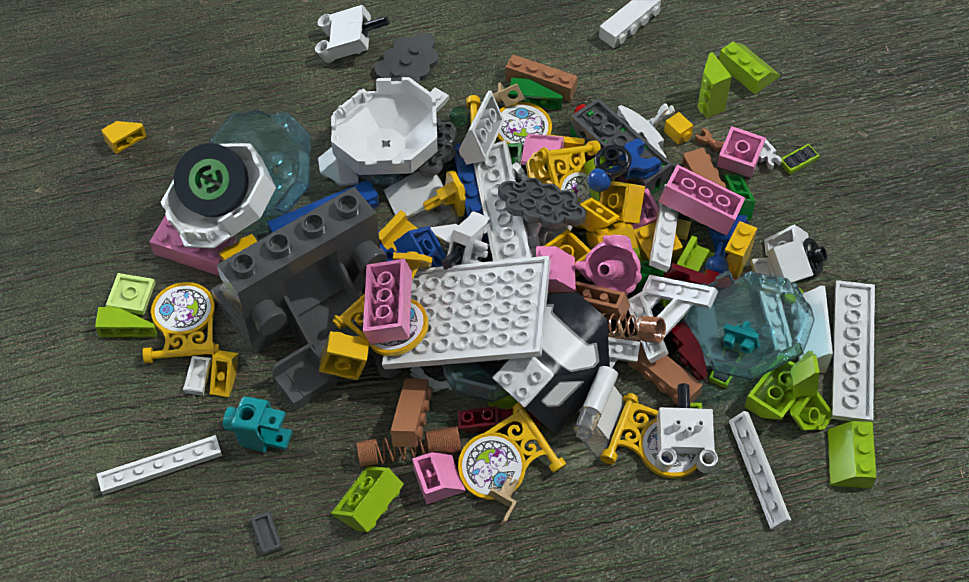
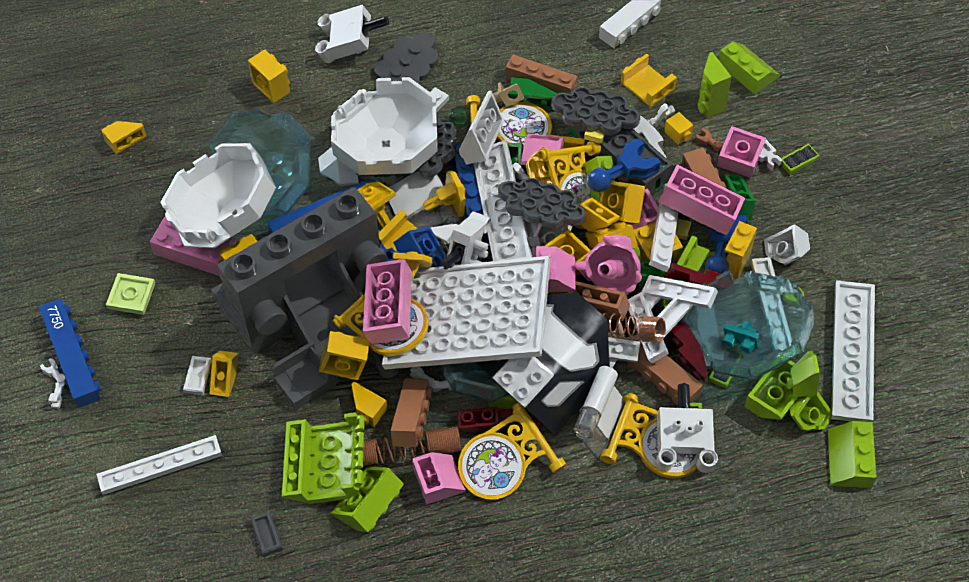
(55, 398): none -> white piece
(69, 352): none -> blue brick
(119, 323): lime slope -> none
(182, 313): piece -> none
(220, 160): black wheel -> none
(255, 415): teal piece -> none
(269, 76): none -> yellow brick
(323, 460): none -> lime slope
(368, 404): none -> yellow slope
(377, 195): none -> yellow piece
(504, 496): tan bracket -> none
(595, 110): none -> dark grey plate
(595, 136): none -> light yellow tile
(612, 158): black piece -> none
(647, 82): none -> yellow panel
(759, 470): white plate -> none
(790, 261): white slope -> none
(816, 255): black piece -> none
(820, 336): white slope -> none

